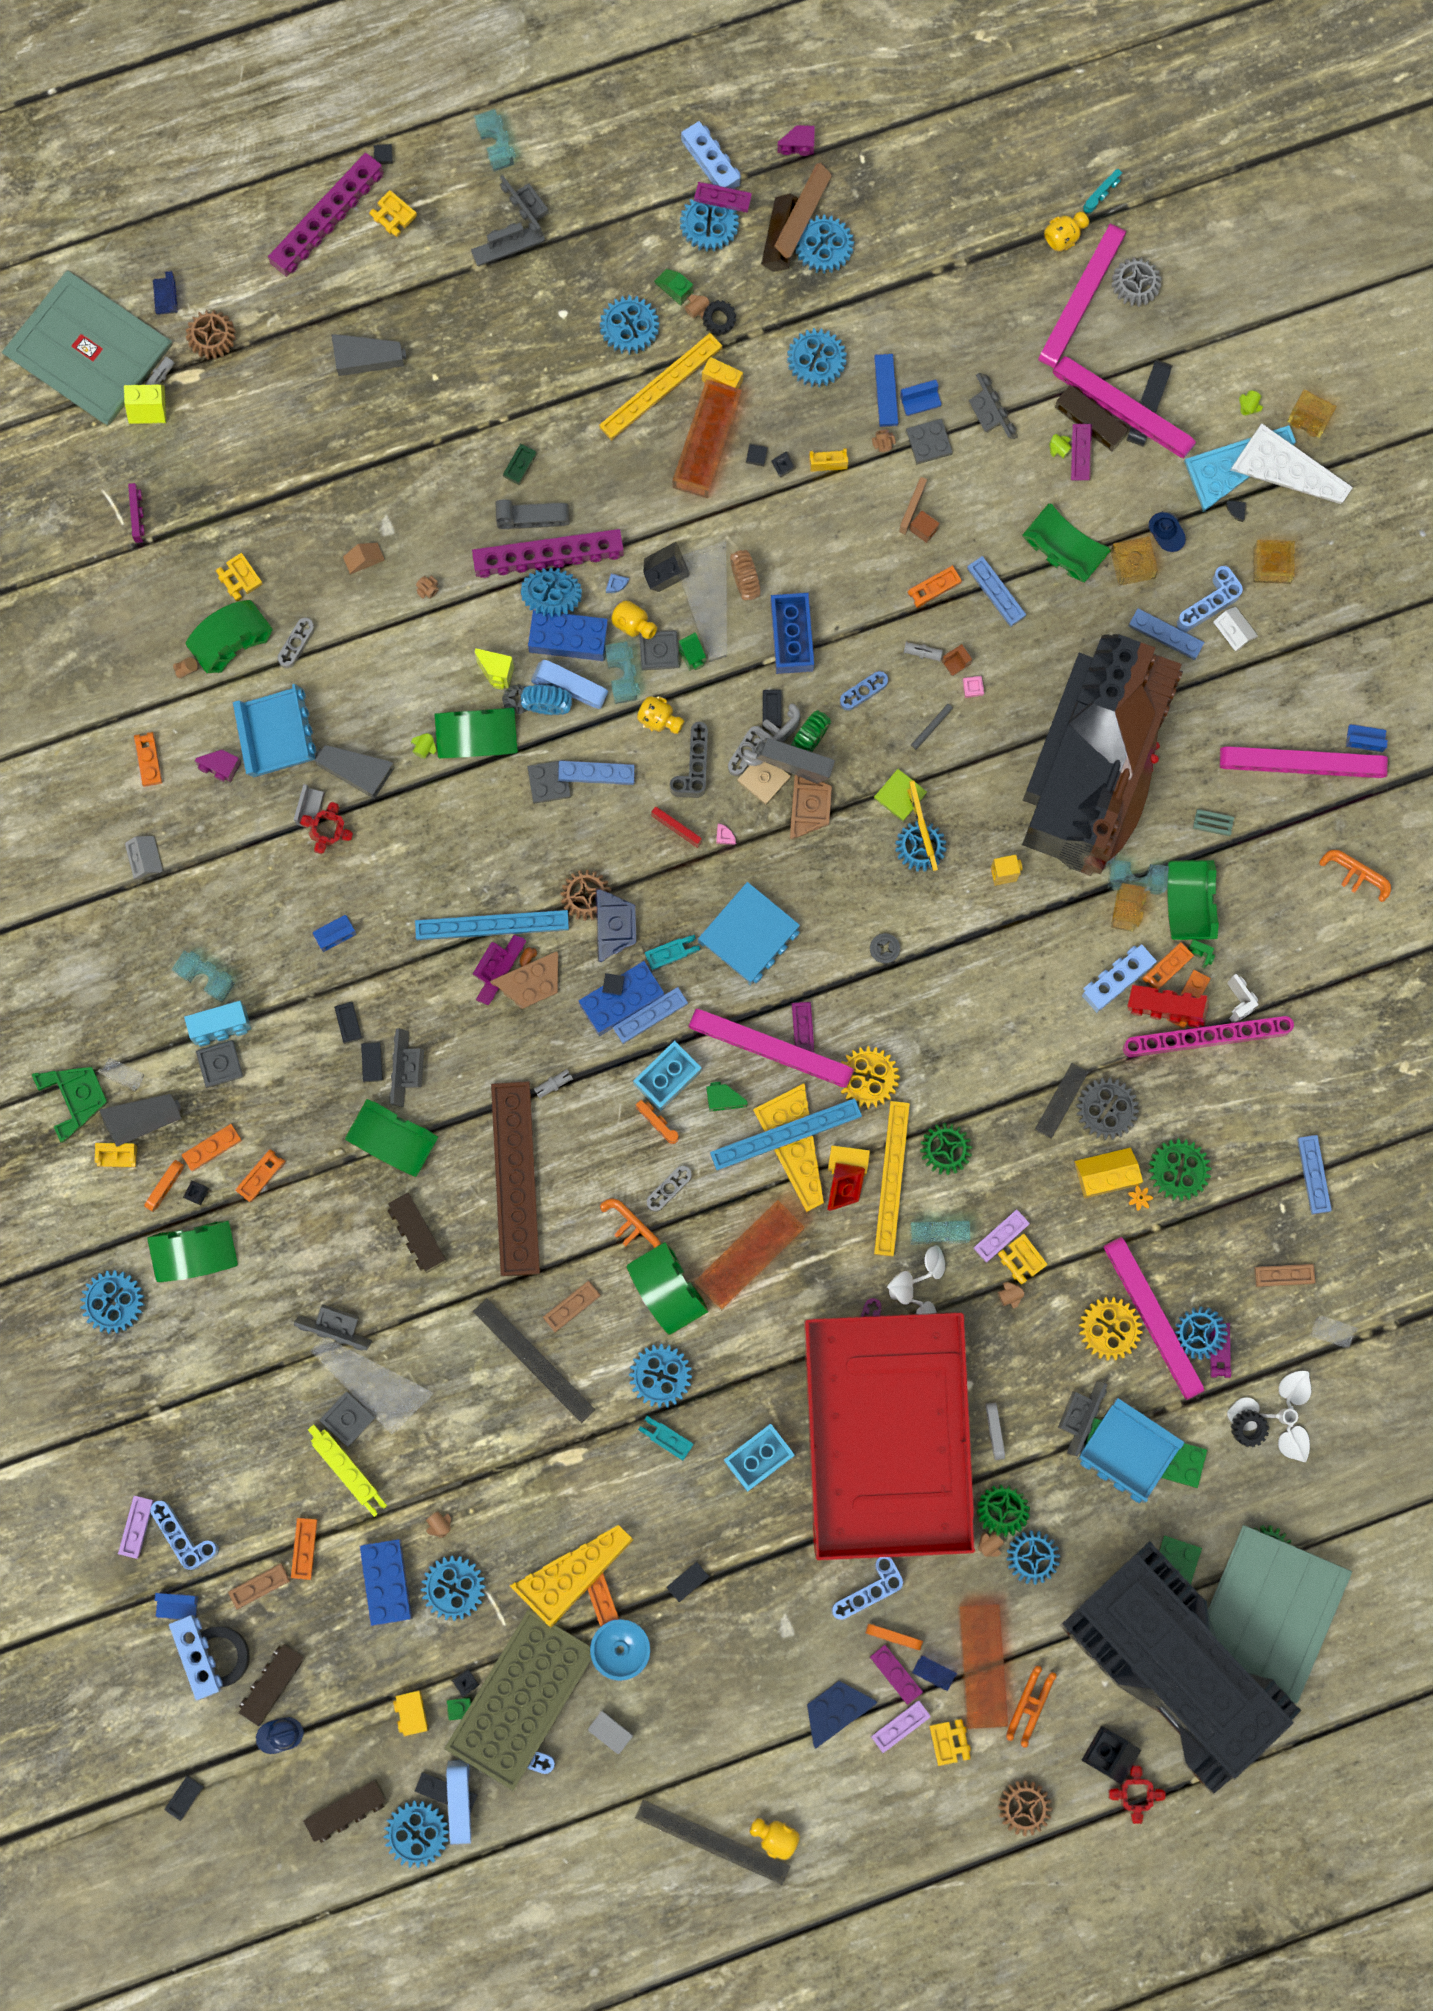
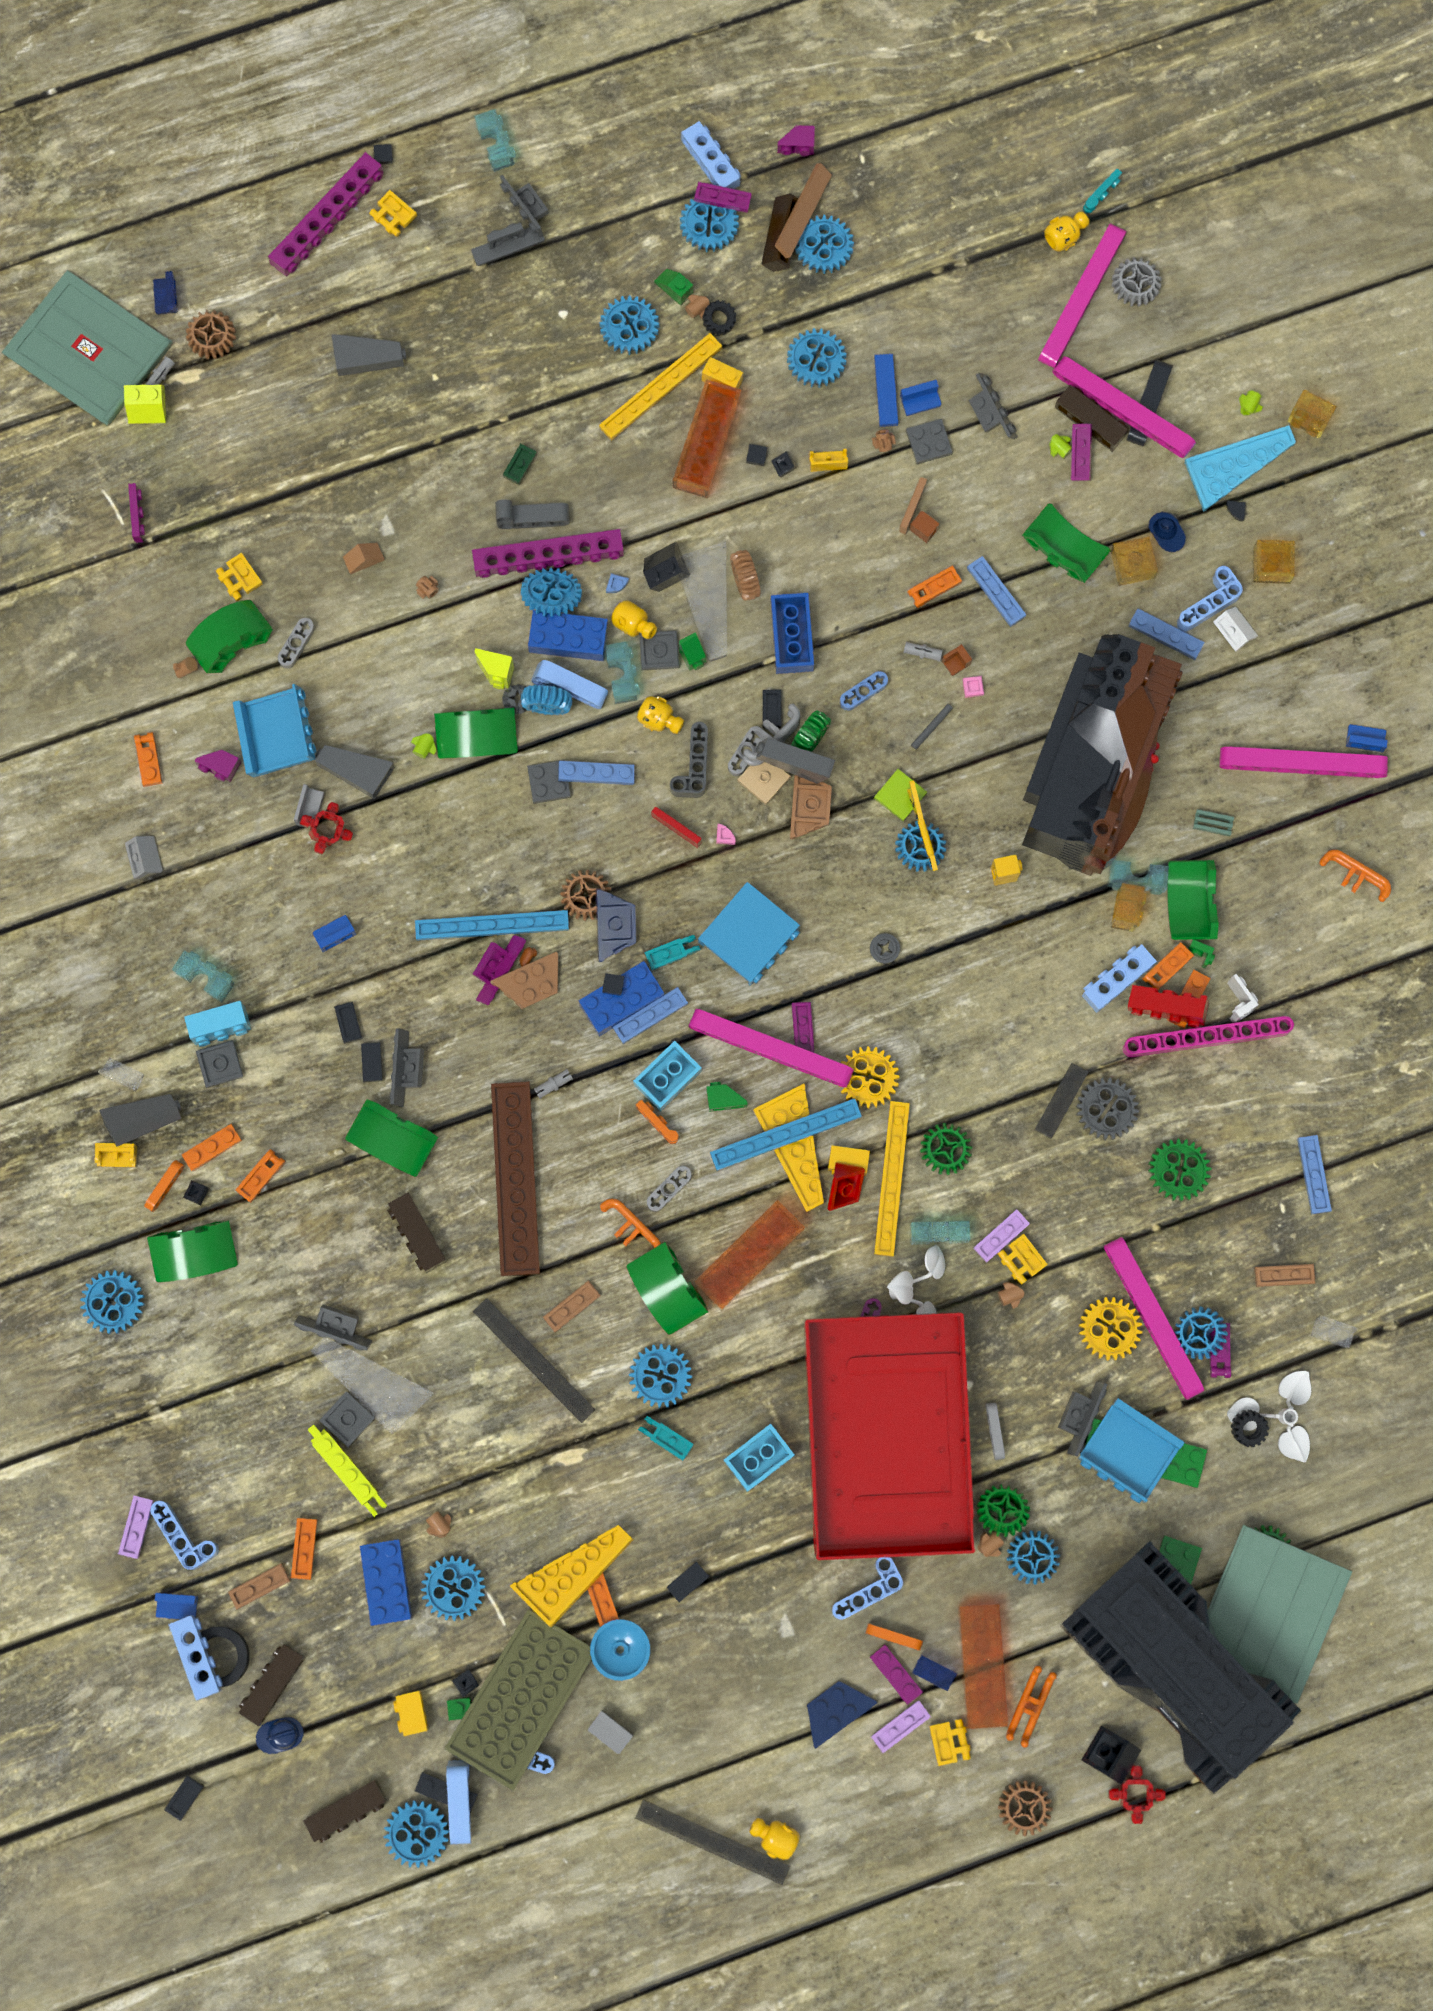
(81, 1093): green wing -> none
(1108, 1172): yellow slope -> none
(1139, 1202): light orange plant -> none
(1280, 463): white wing -> none

